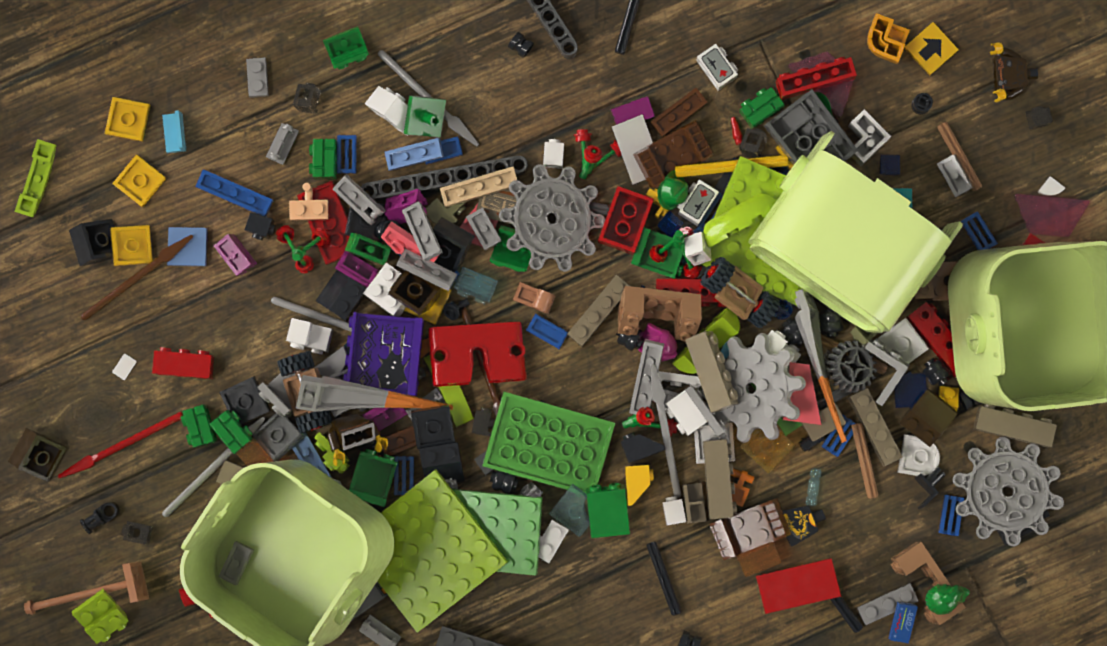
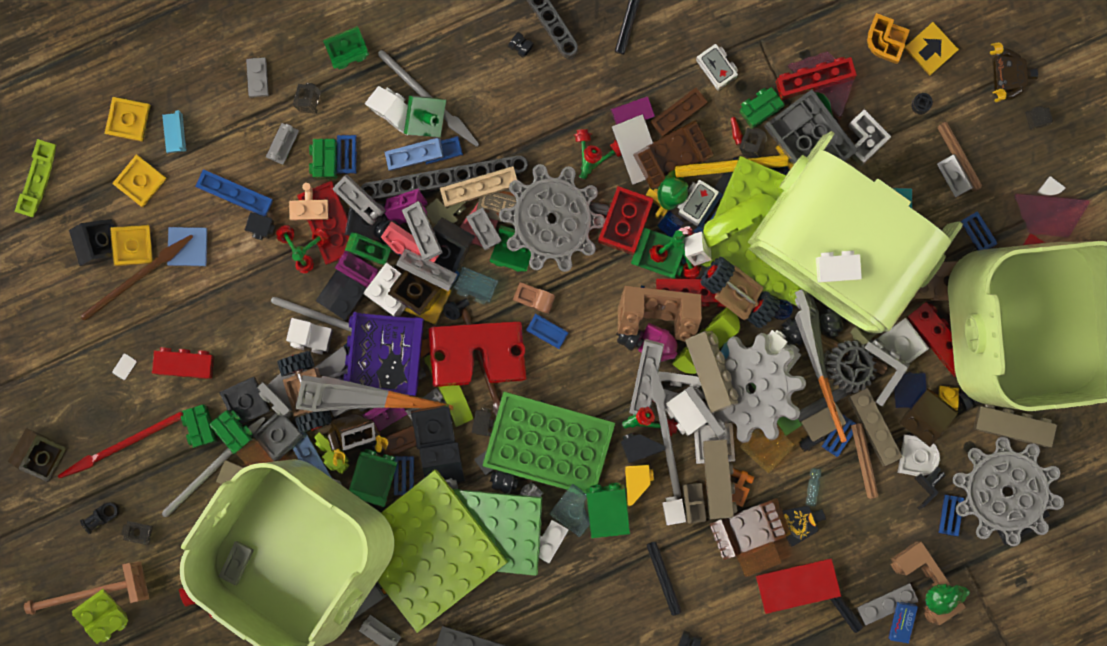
(235, 254): magenta hinge -> none
(553, 154): white brick -> none
(597, 312): dark tan brick -> none
(805, 398): coral wing -> none
(838, 267): none -> white brick
(889, 164): plate -> none
(936, 372): black piece -> none

